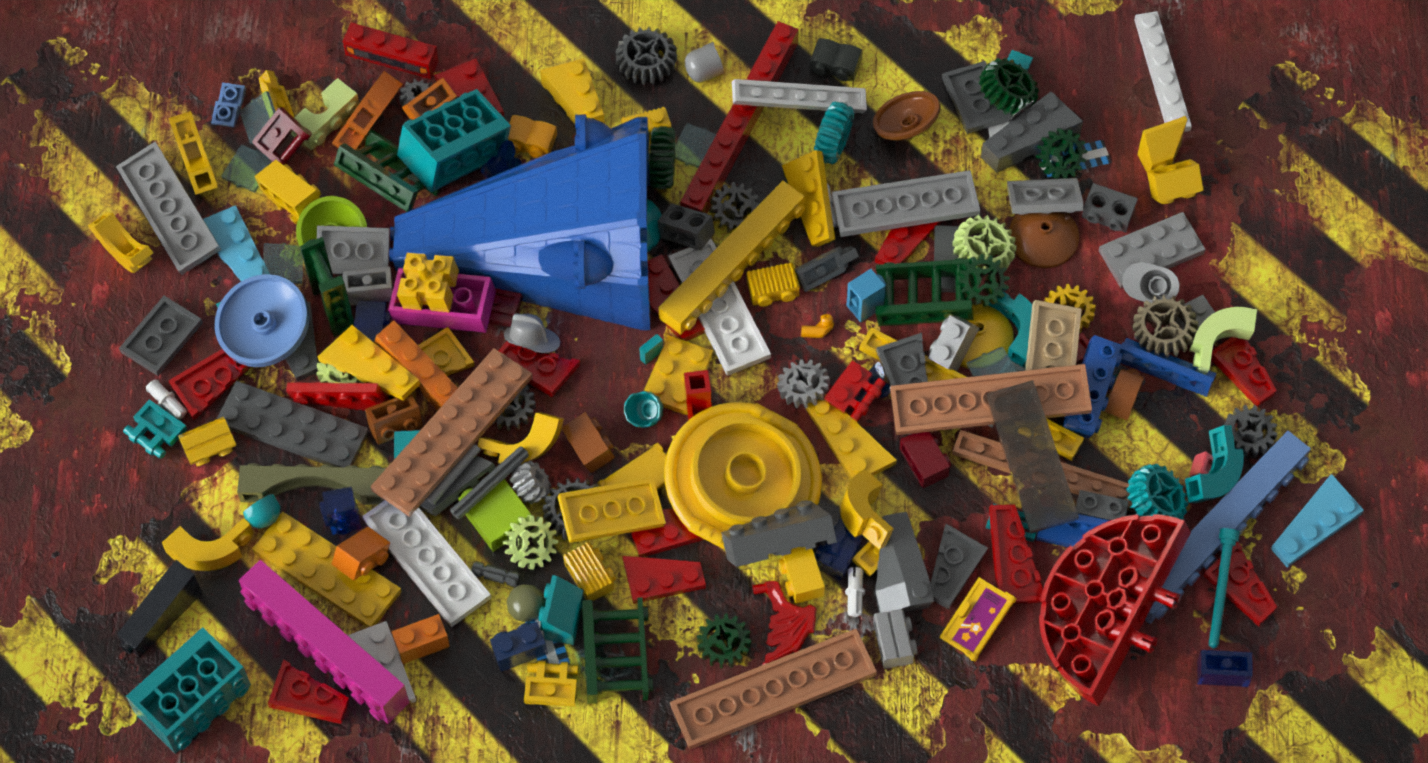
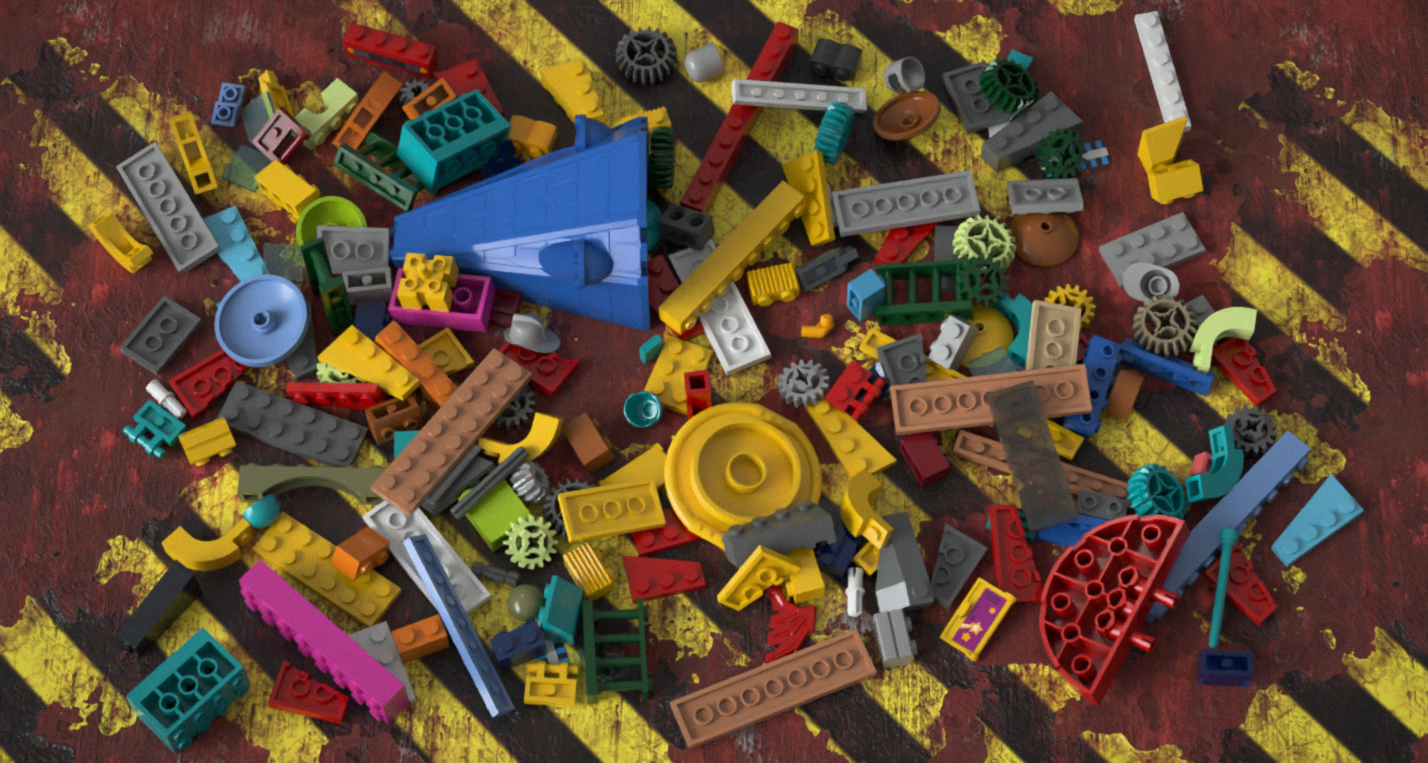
(340, 511): clear blue brick -> none
(459, 625): none -> medium blue plate
(693, 145): clear light blue piece -> none
(732, 637): dark green gear -> none
(739, 198): dark grey gear -> none
(755, 575): none -> yellow wing
(906, 68): none -> light grey helmet
(1111, 202): dark grey brick -> none

